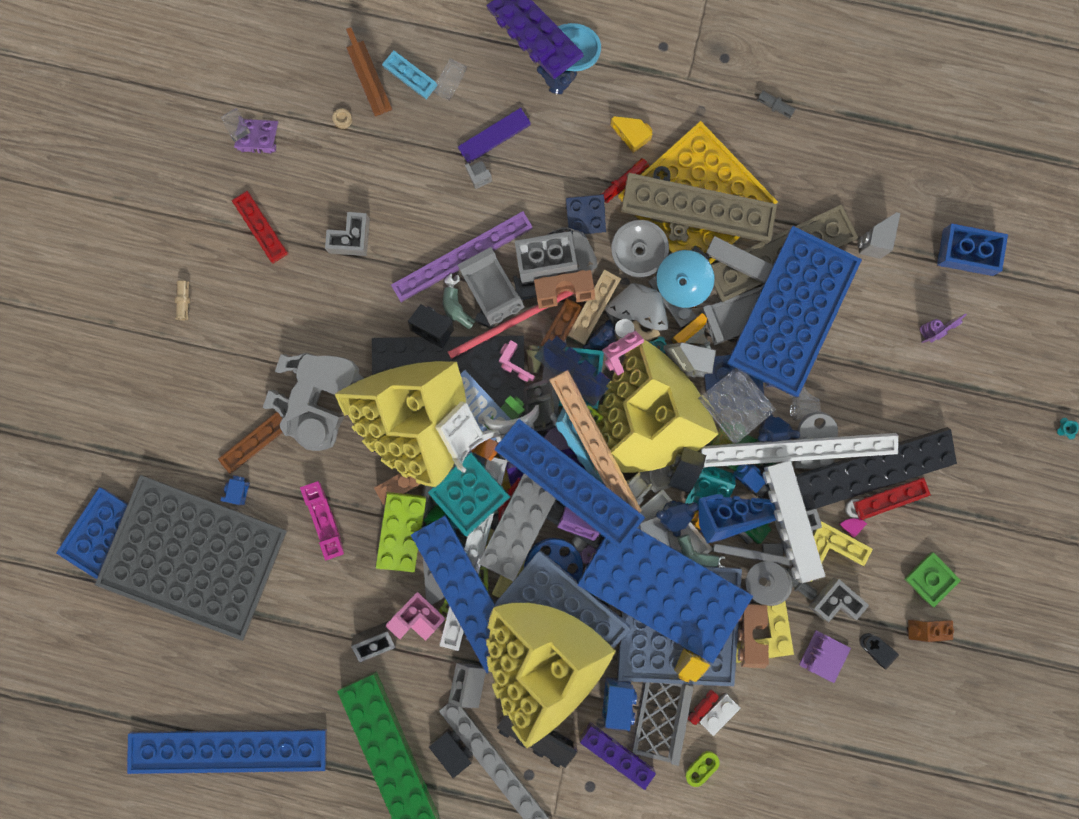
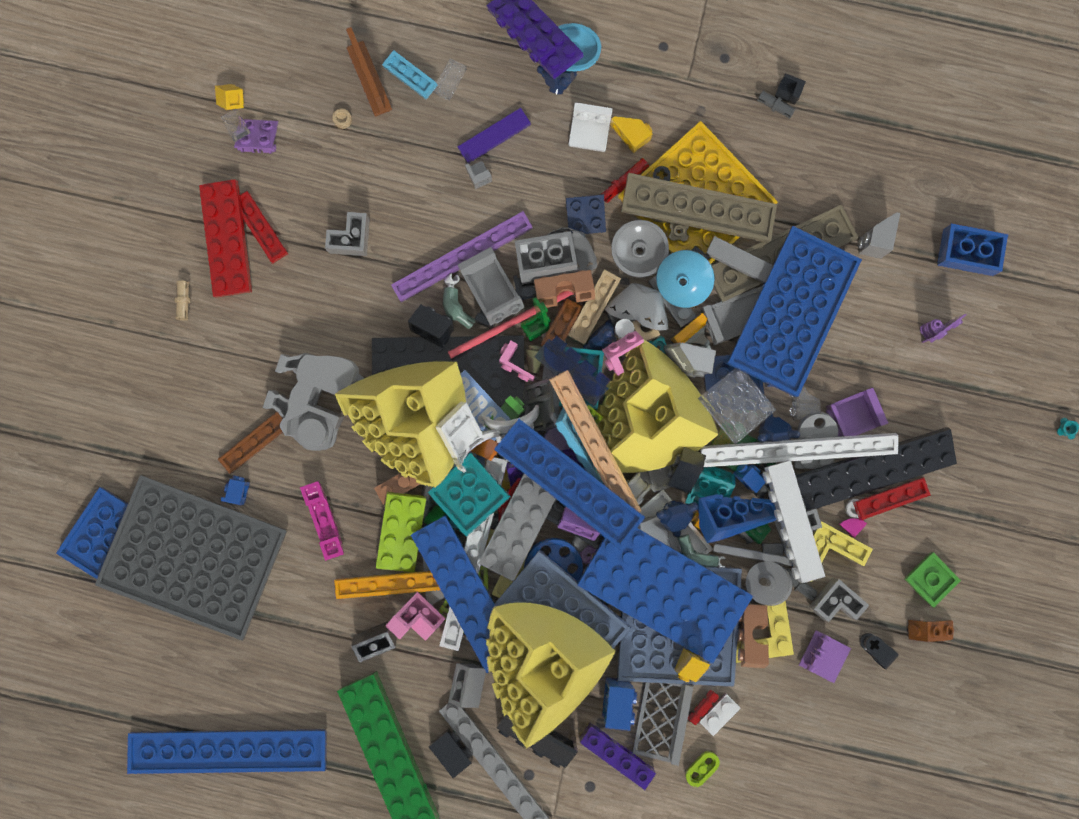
(225, 238): none -> red plate
(229, 96): none -> yellow panel
(385, 584): none -> light orange tile
(537, 324): none -> green bracket
(590, 127): none -> white bracket
(790, 88): none -> black panel
(857, 413): none -> medium lavender panel

